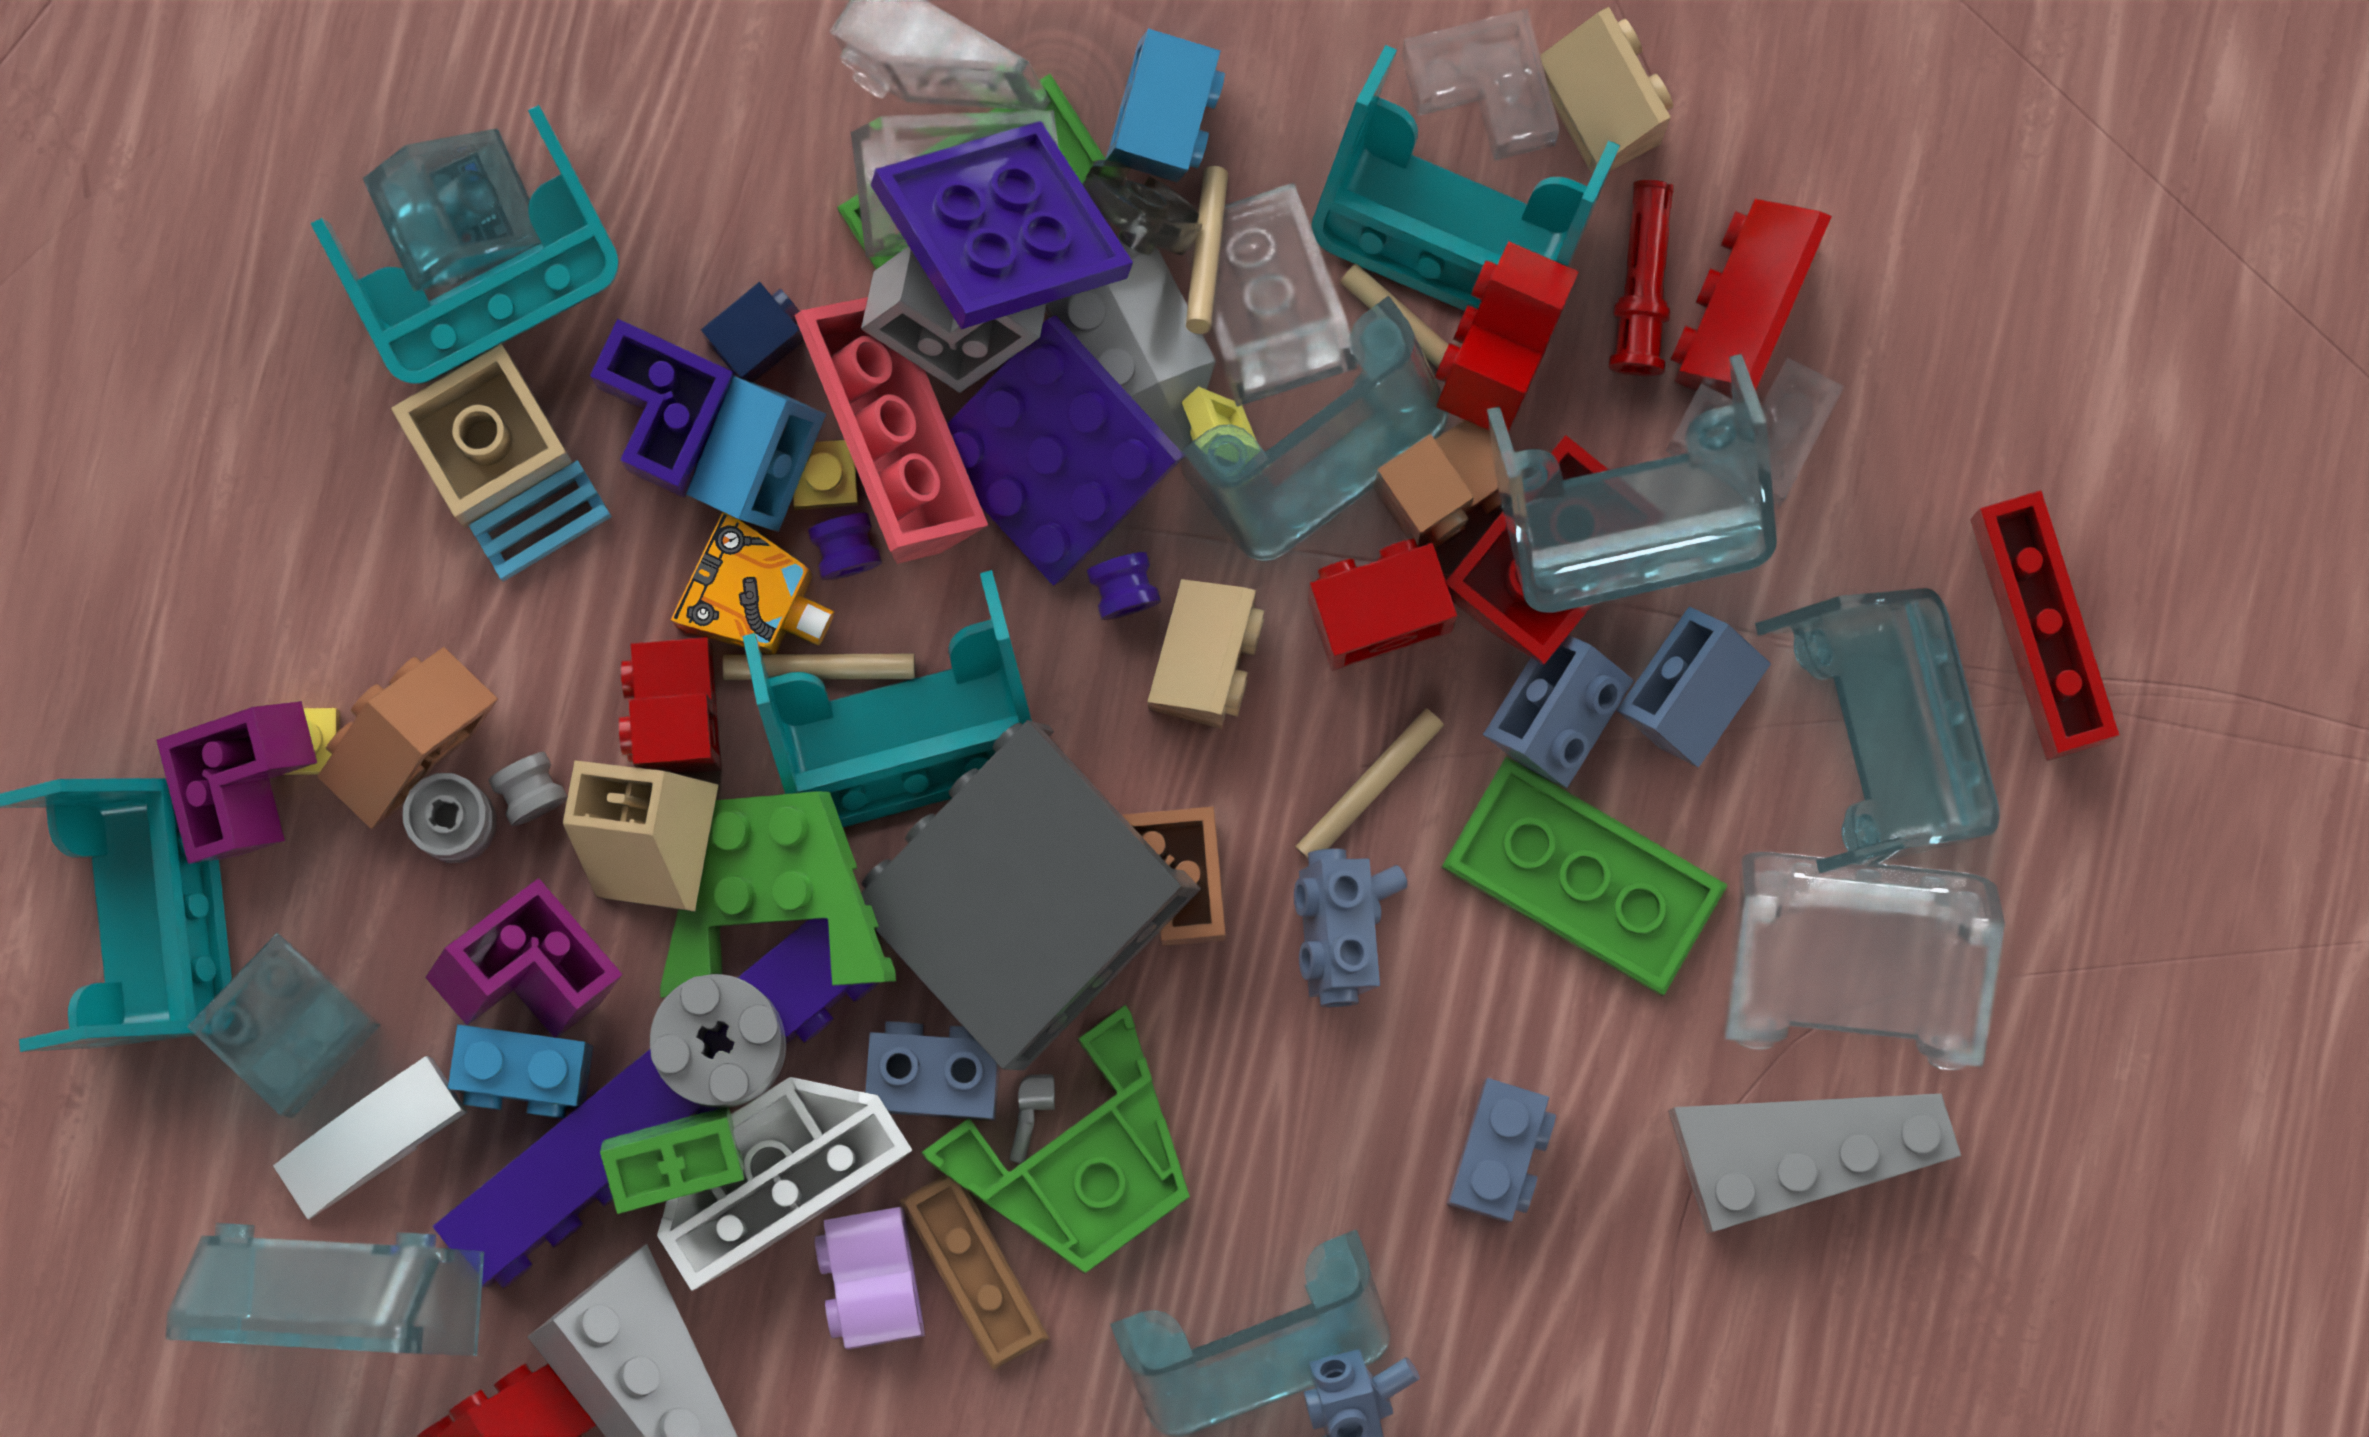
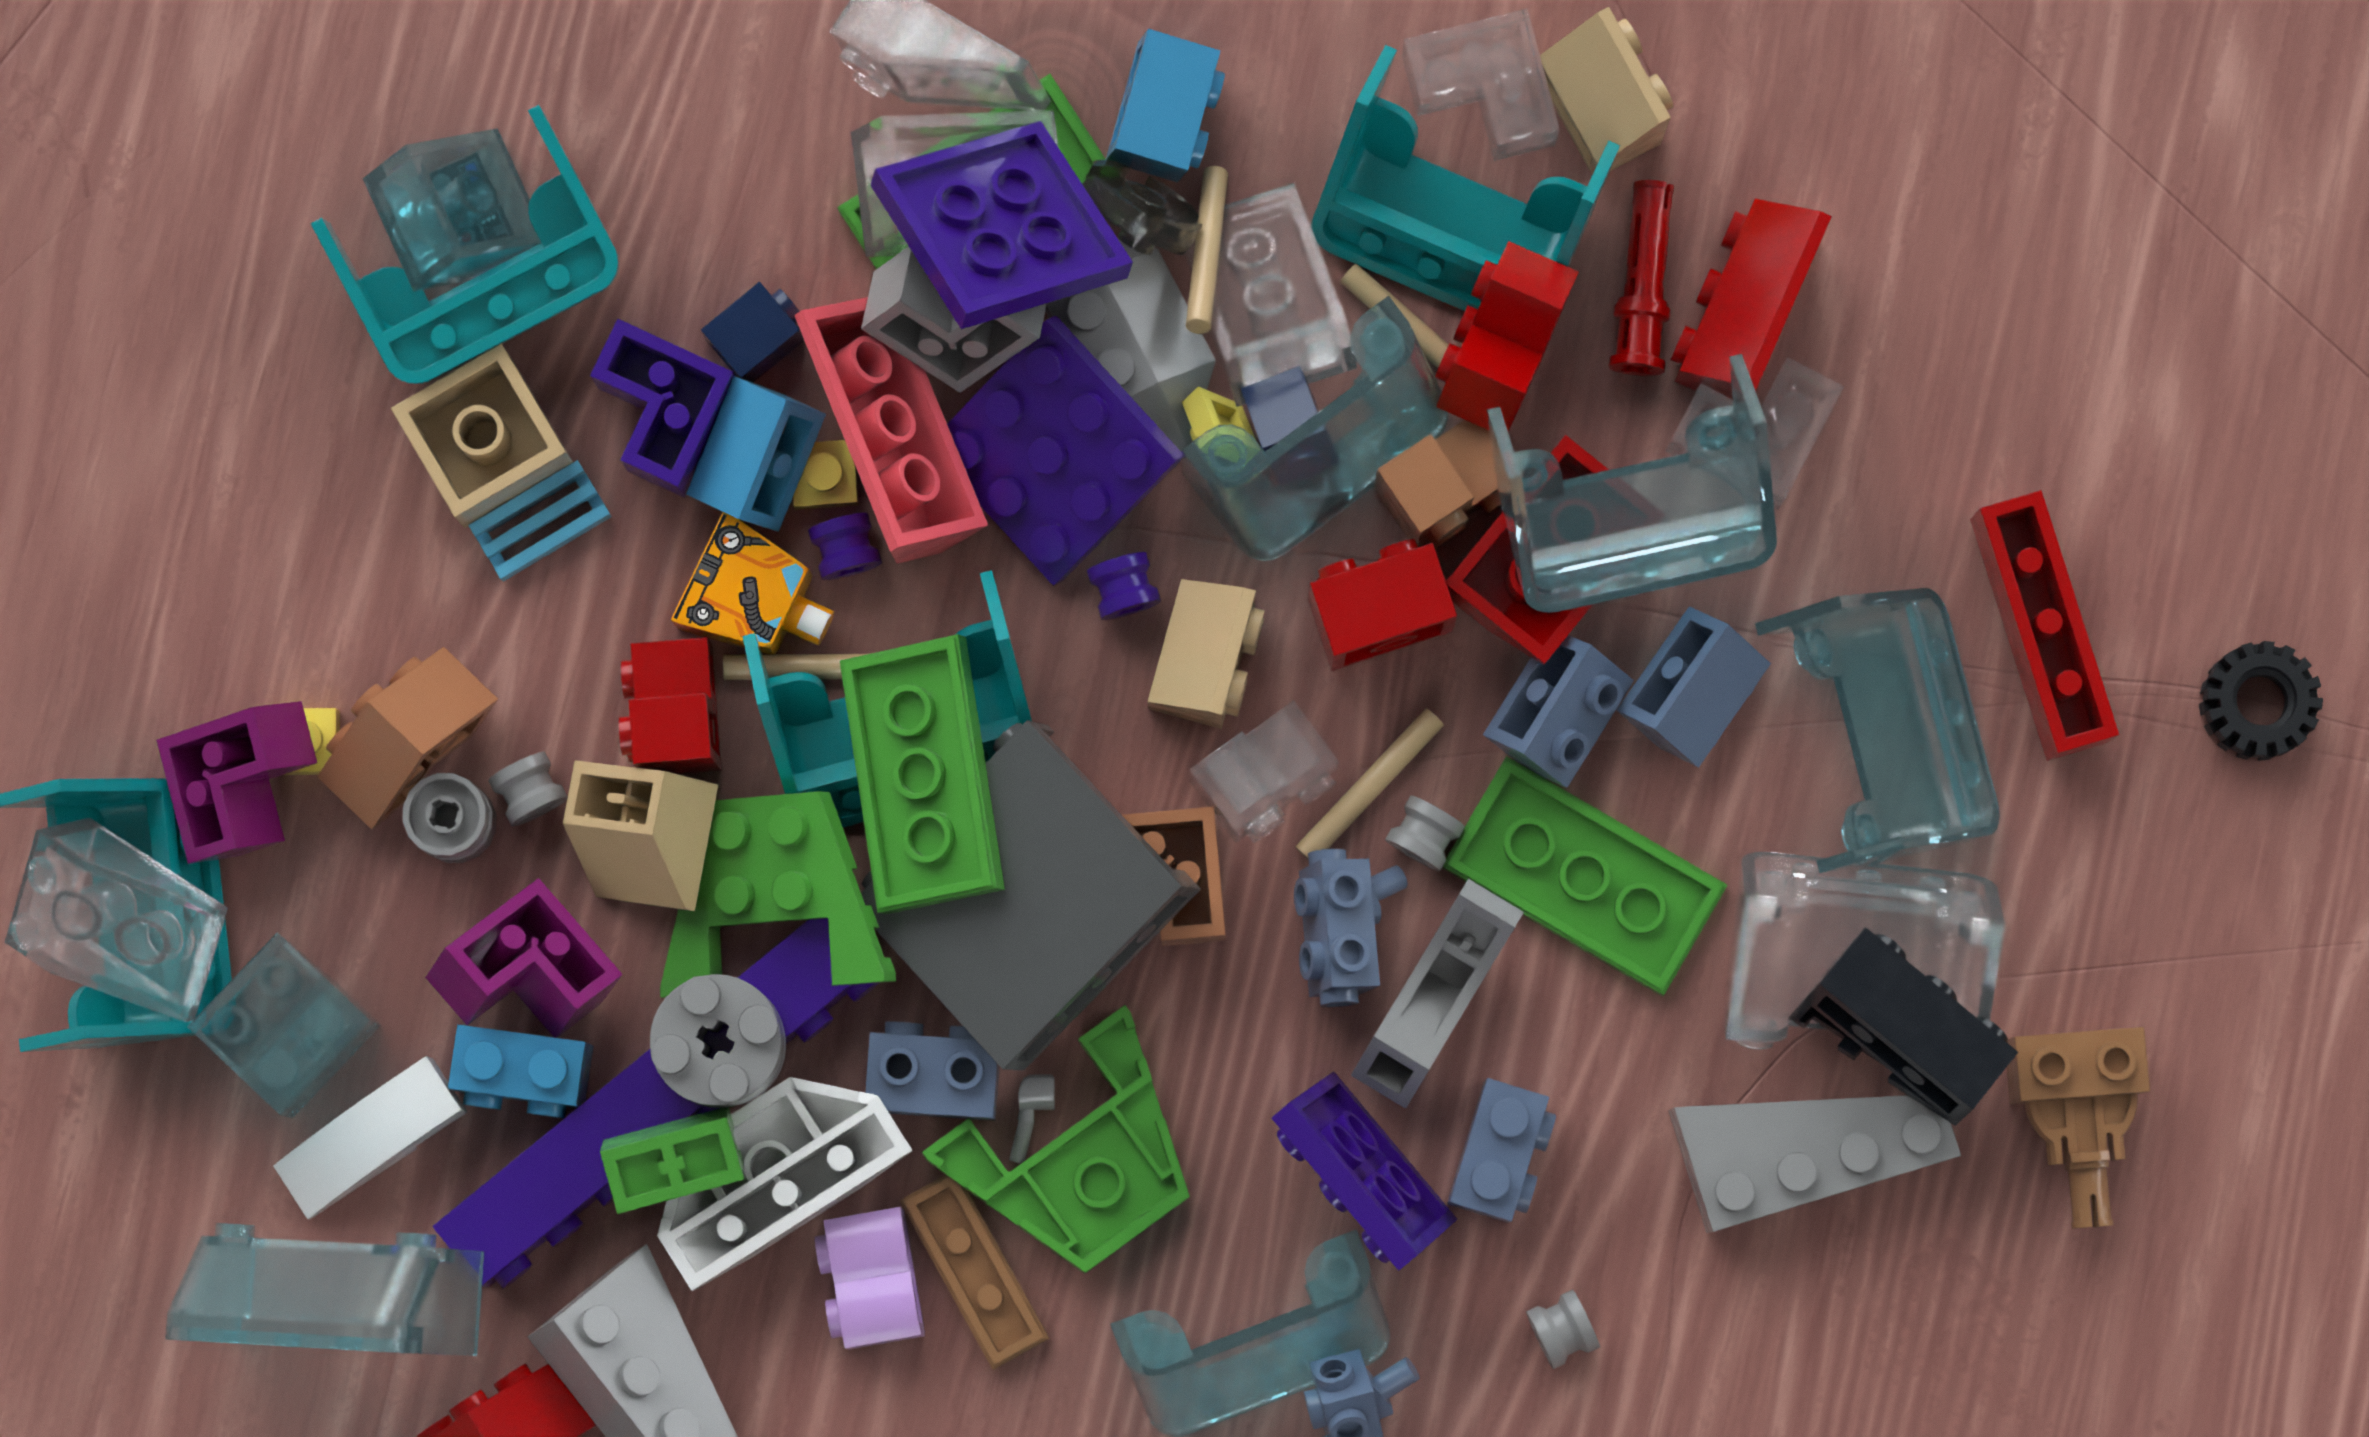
(115, 919): none -> clear slope
(922, 774): none -> bright green tile
(1265, 772): none -> clear brick
(1279, 405): none -> brick
(1363, 1171): none -> dark purple plate
(1425, 833): none -> light grey wheel
(1437, 993): none -> light grey arch
(1563, 1329): none -> light grey wheel
(1907, 1025): none -> black wedge
(2080, 1093): none -> medium nougat brick
(2288, 673): none -> black tyre

